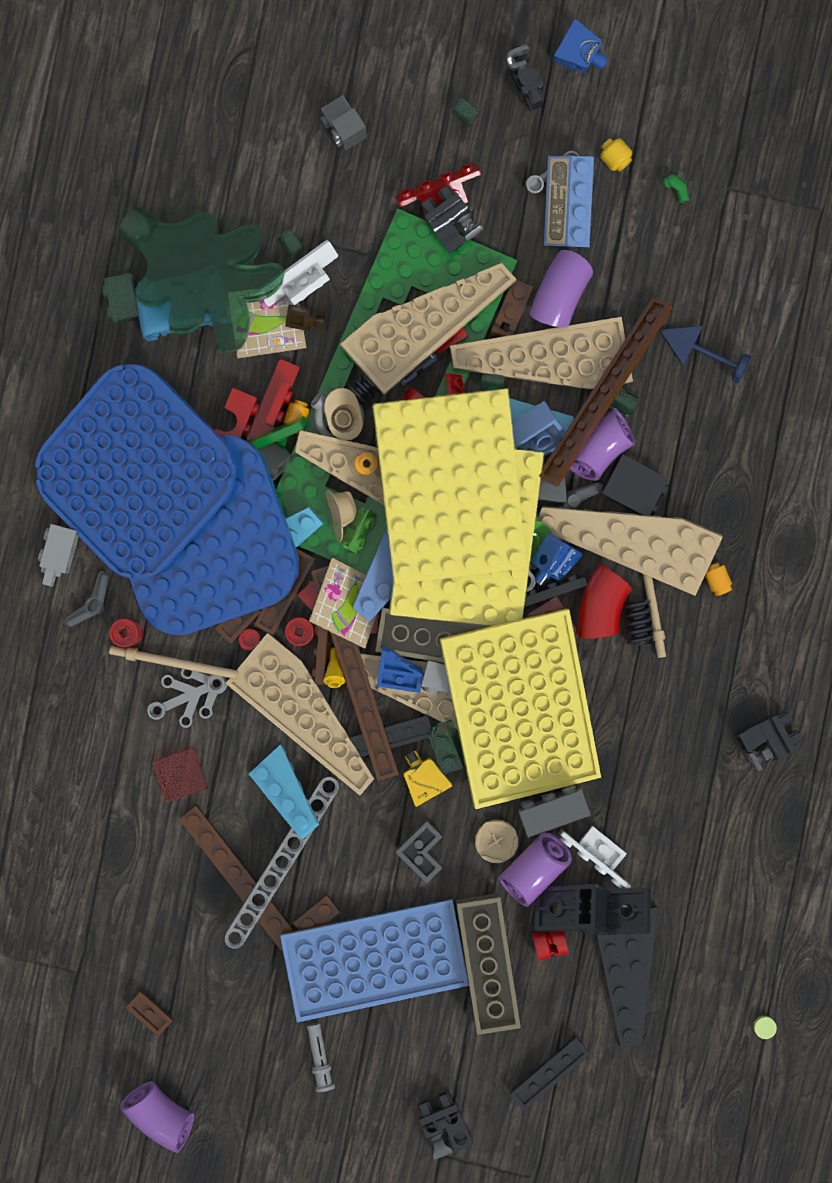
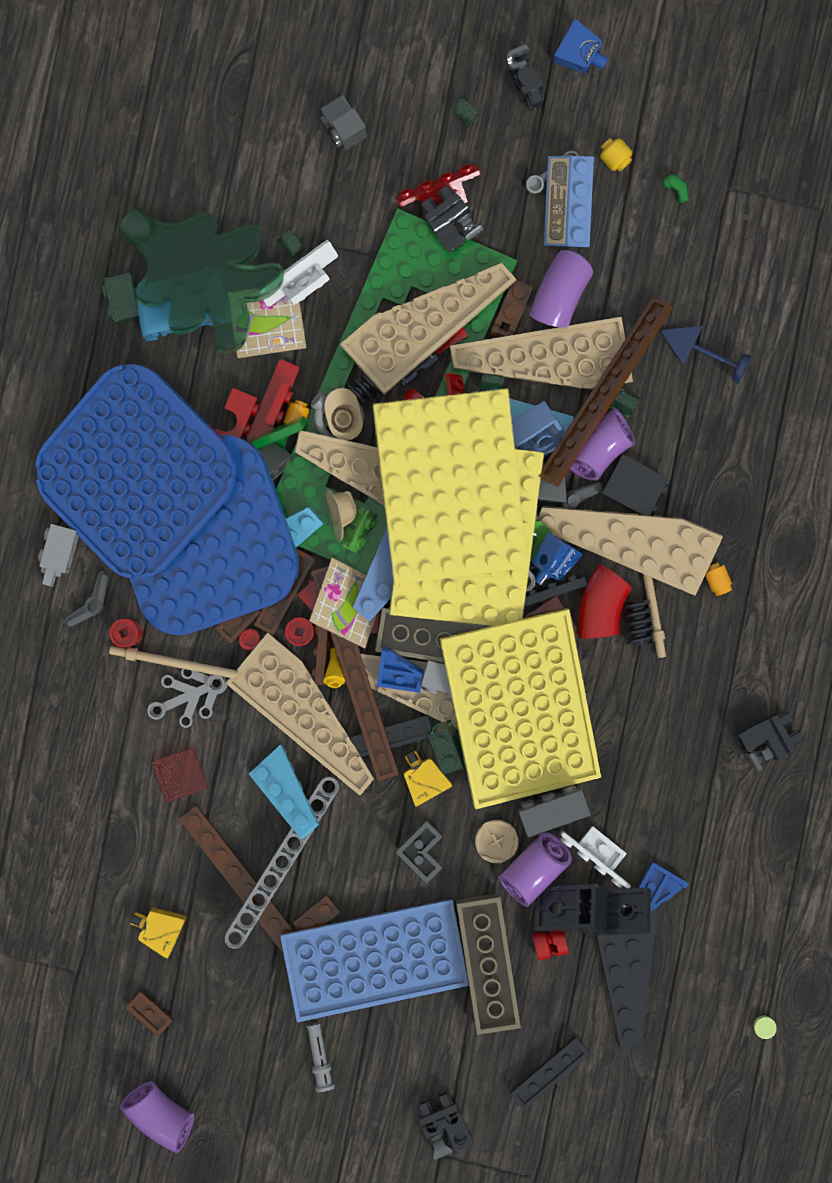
(159, 929): none -> yellow torso
(300, 318): dark brown plate -> none
(358, 467): light orange brick -> none
(662, 884): none -> blue wing

